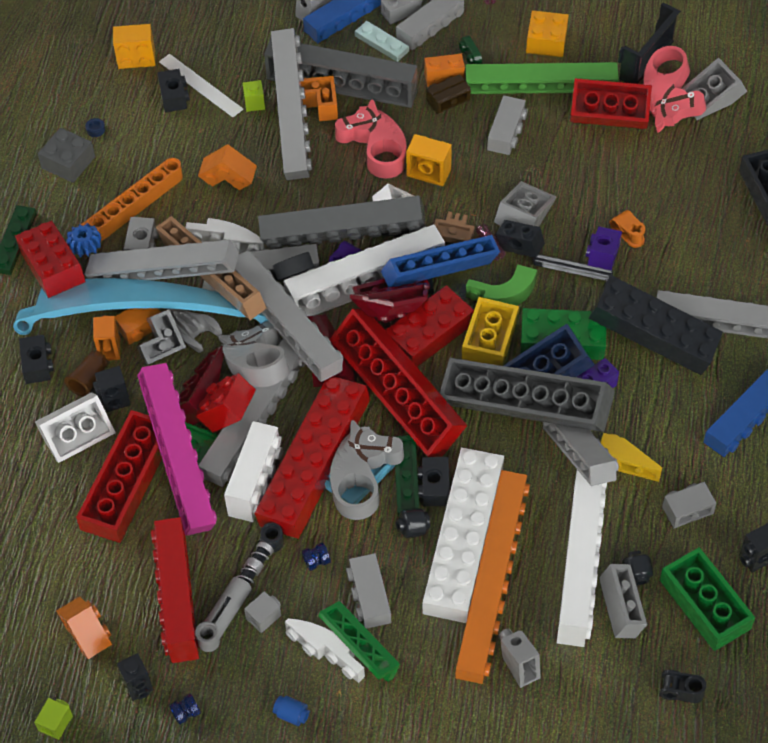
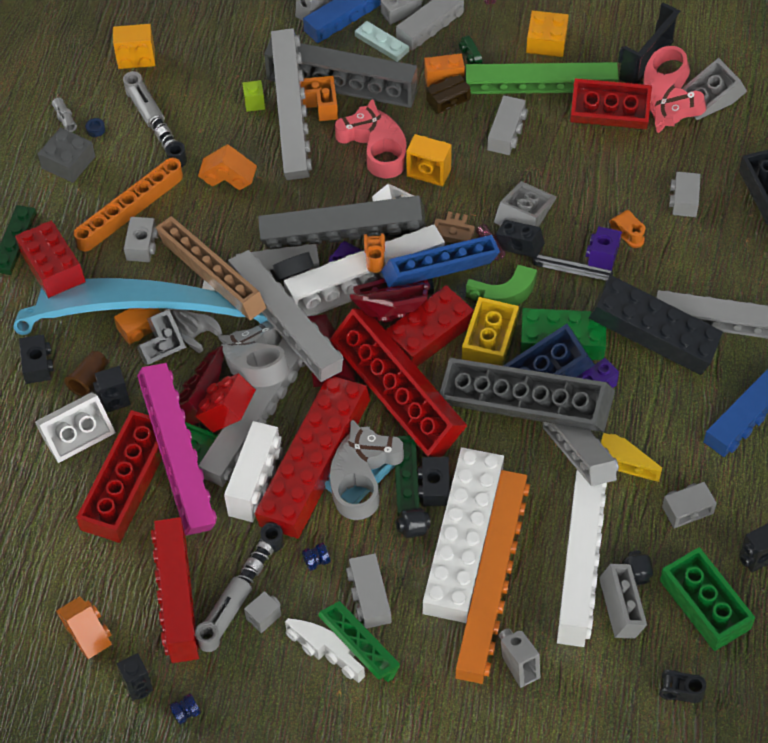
(54, 718): lime brick -> none
(64, 114): none -> light grey pin
(84, 239): blue gear -> none
(106, 337): orange brick -> none
(153, 116): none -> piece
(165, 261): light grey brick -> none
(172, 90): black brick -> none
(202, 86): white sticker -> none
(218, 230): white slope -> none
(291, 710): blue brick -> none
(374, 248): none -> orange piece
(686, 194): none -> light grey brick

